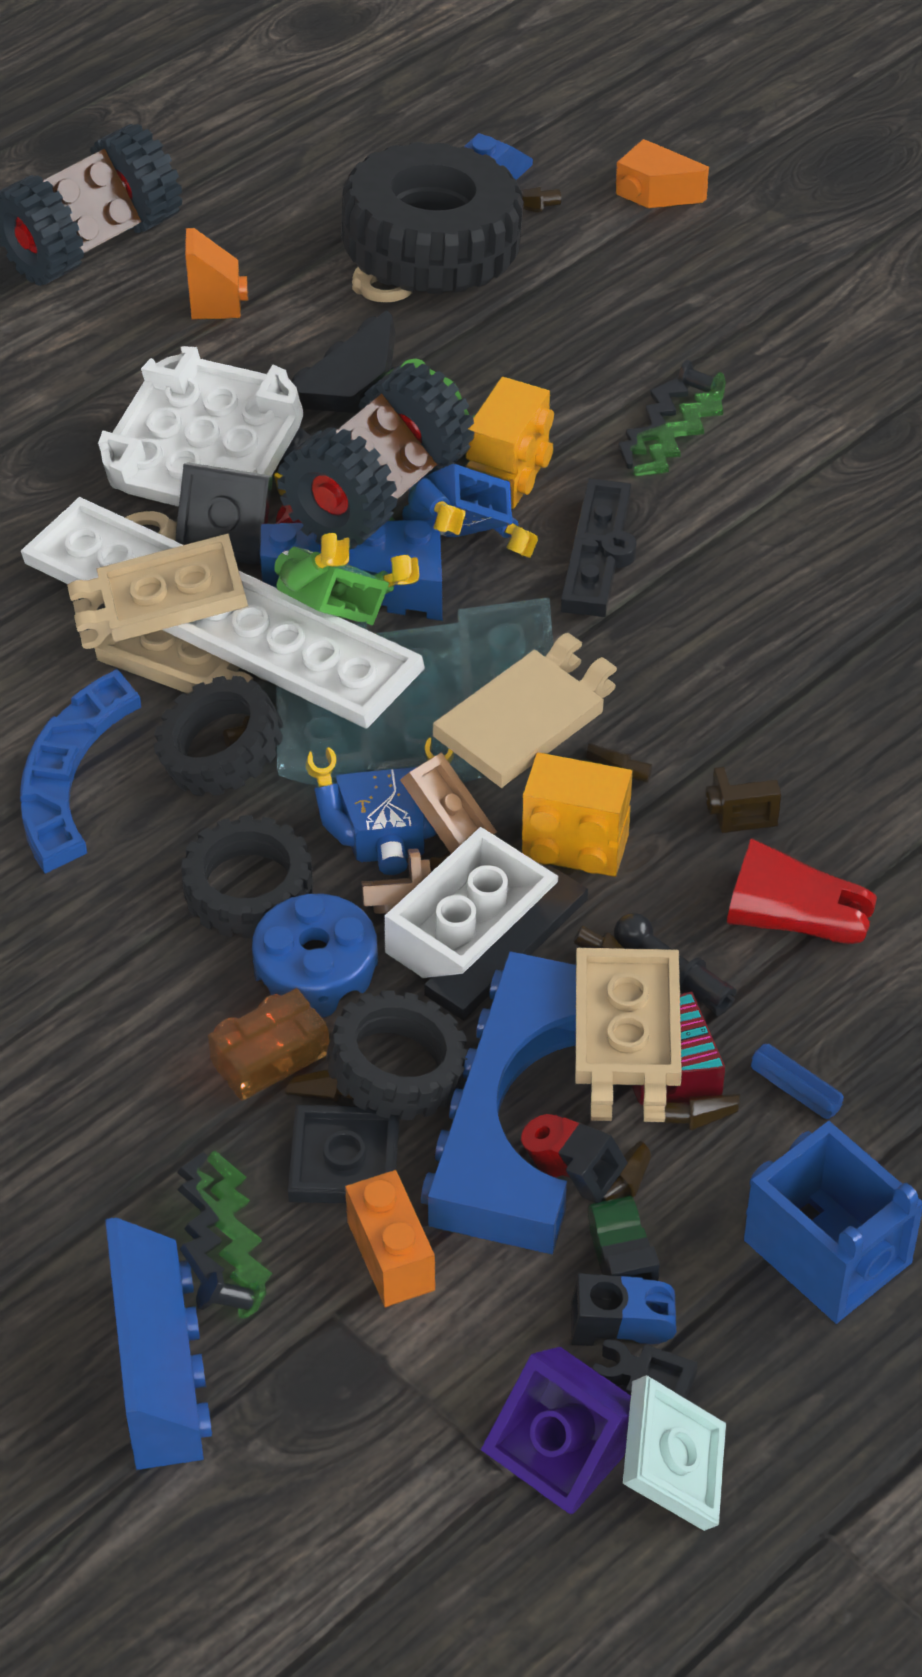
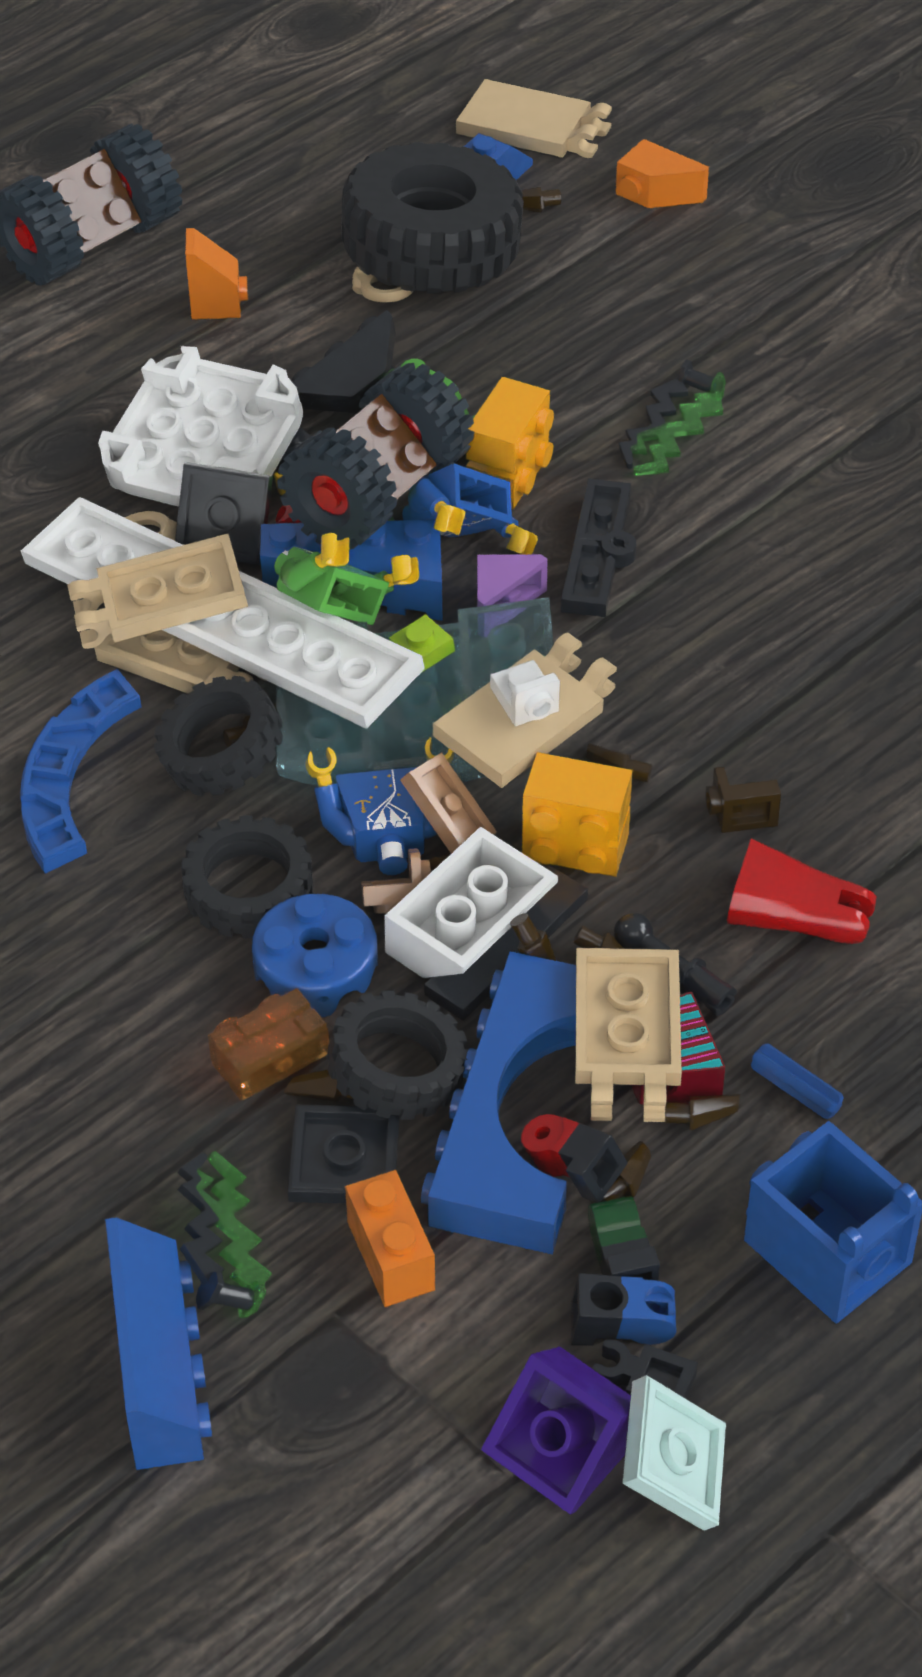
(425, 639): none -> lime plate
(510, 578): none -> medium lavender slope
(526, 692): none -> white bracket
(532, 940): none -> dark brown bar
(534, 119): none -> tan tile

